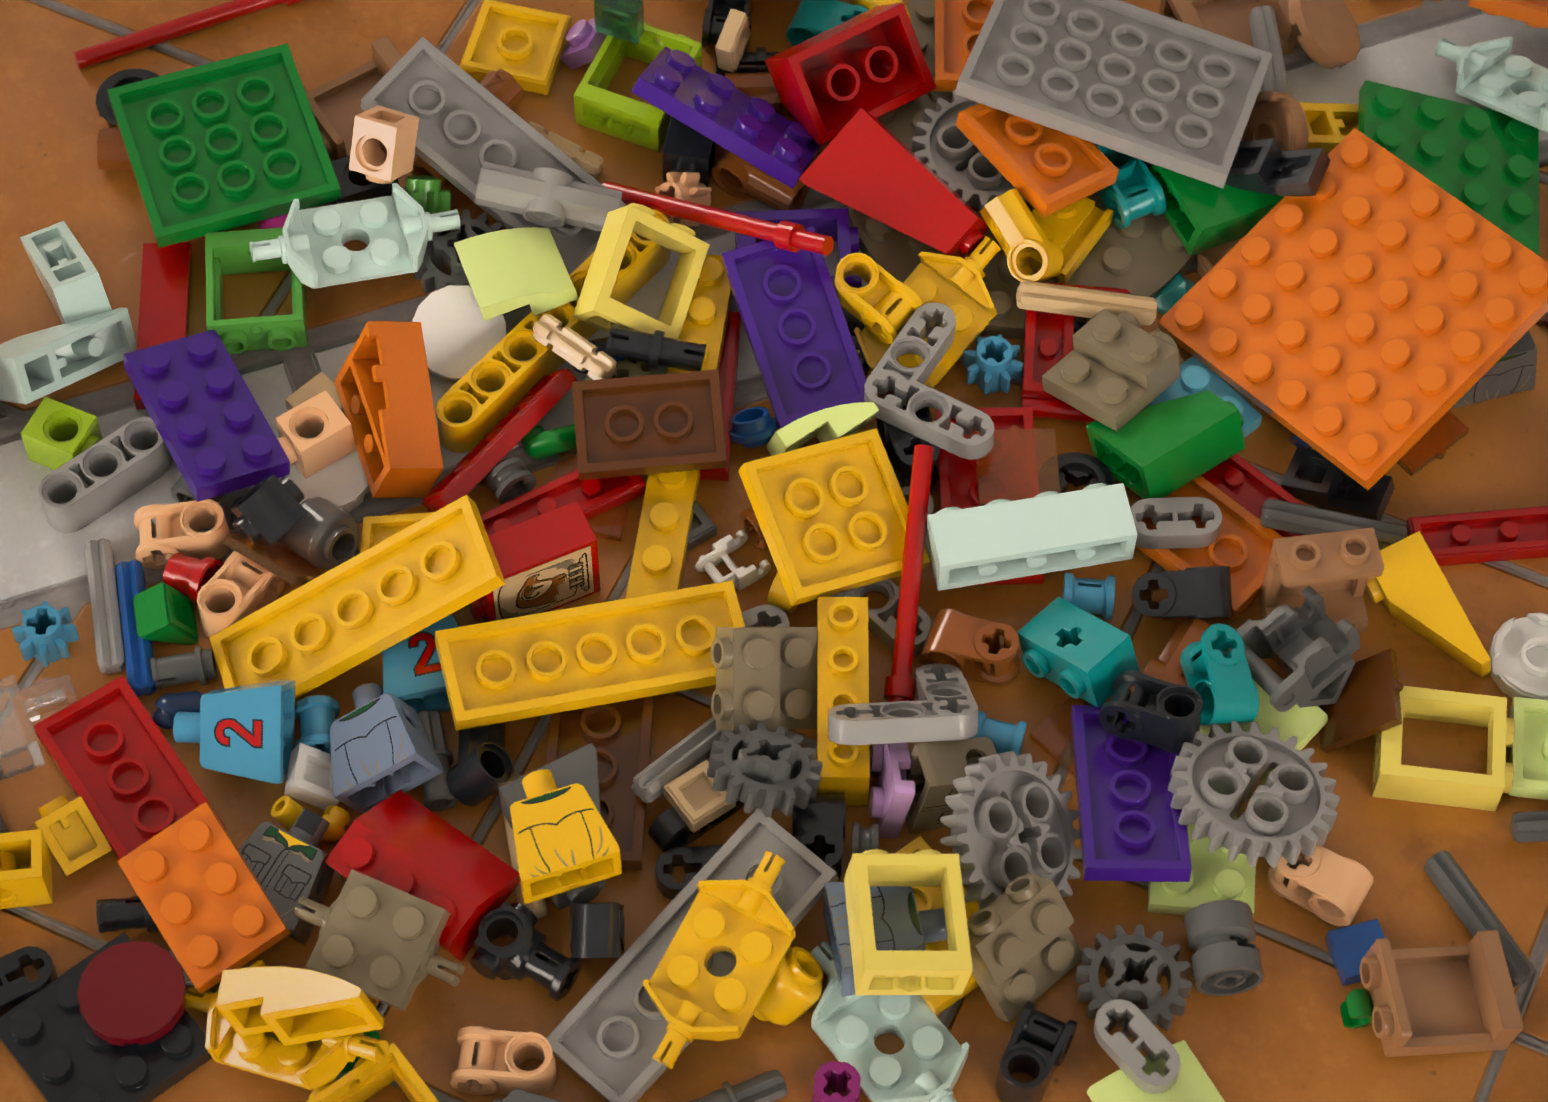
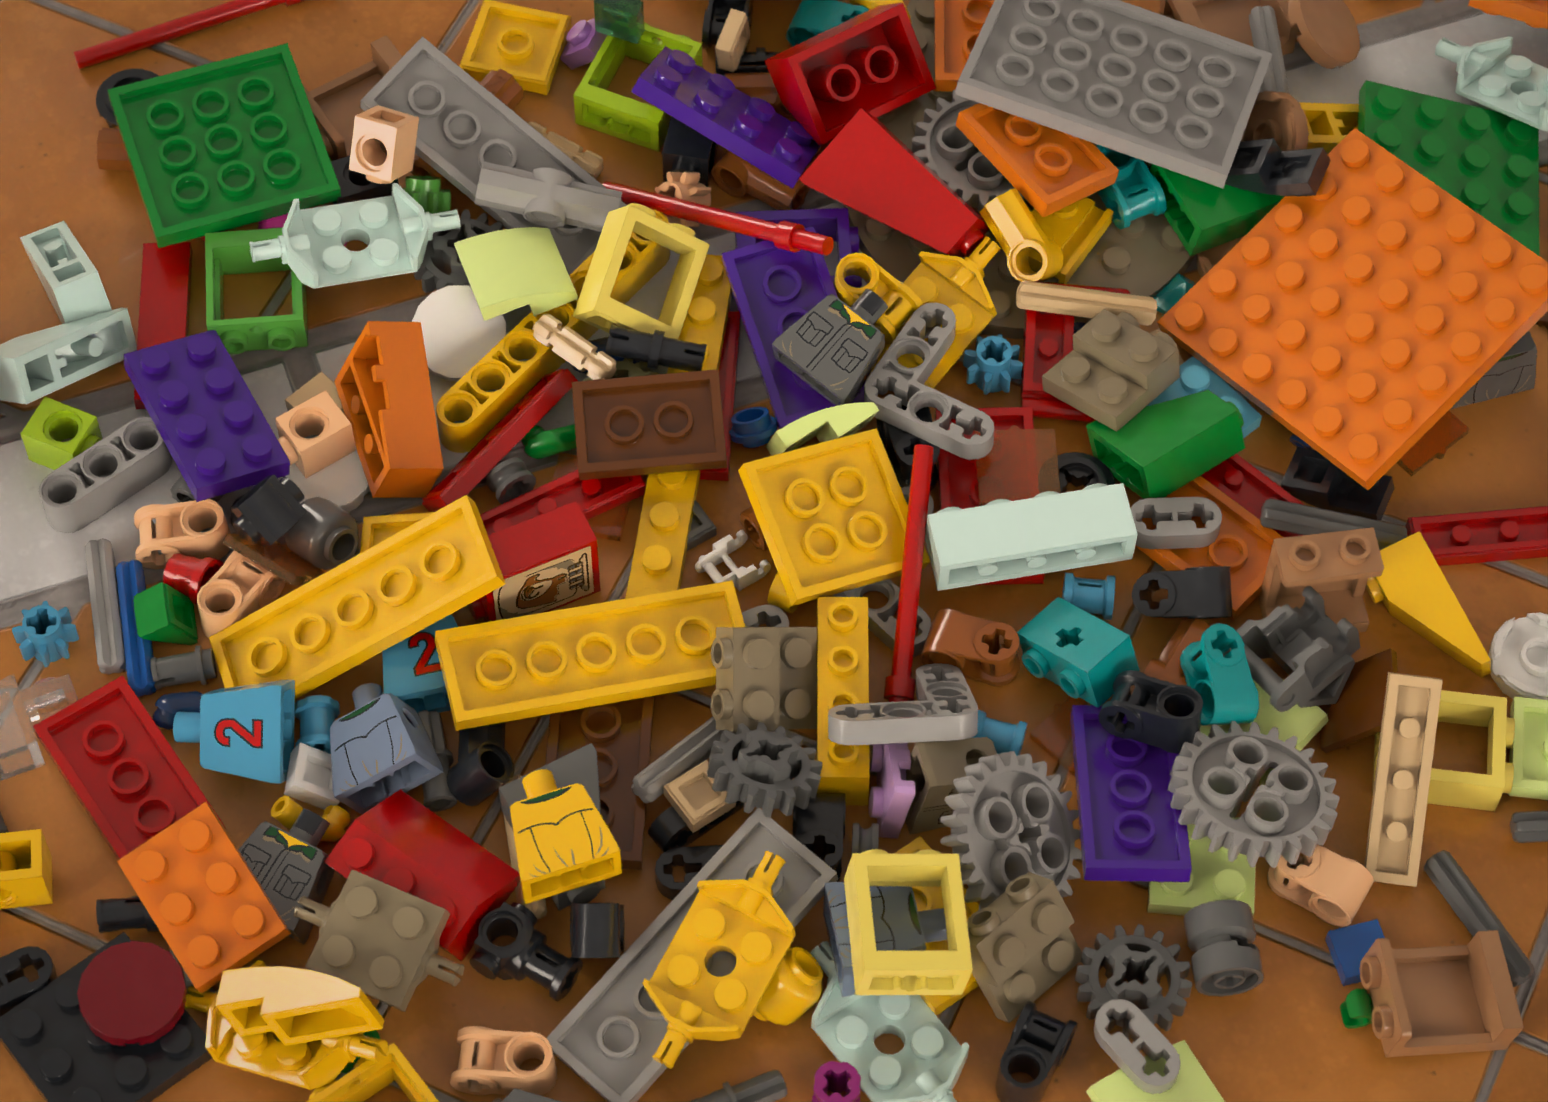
(71, 833): yellow bracket -> none
(834, 346): none -> dark grey torso
(1402, 778): none -> tan plate

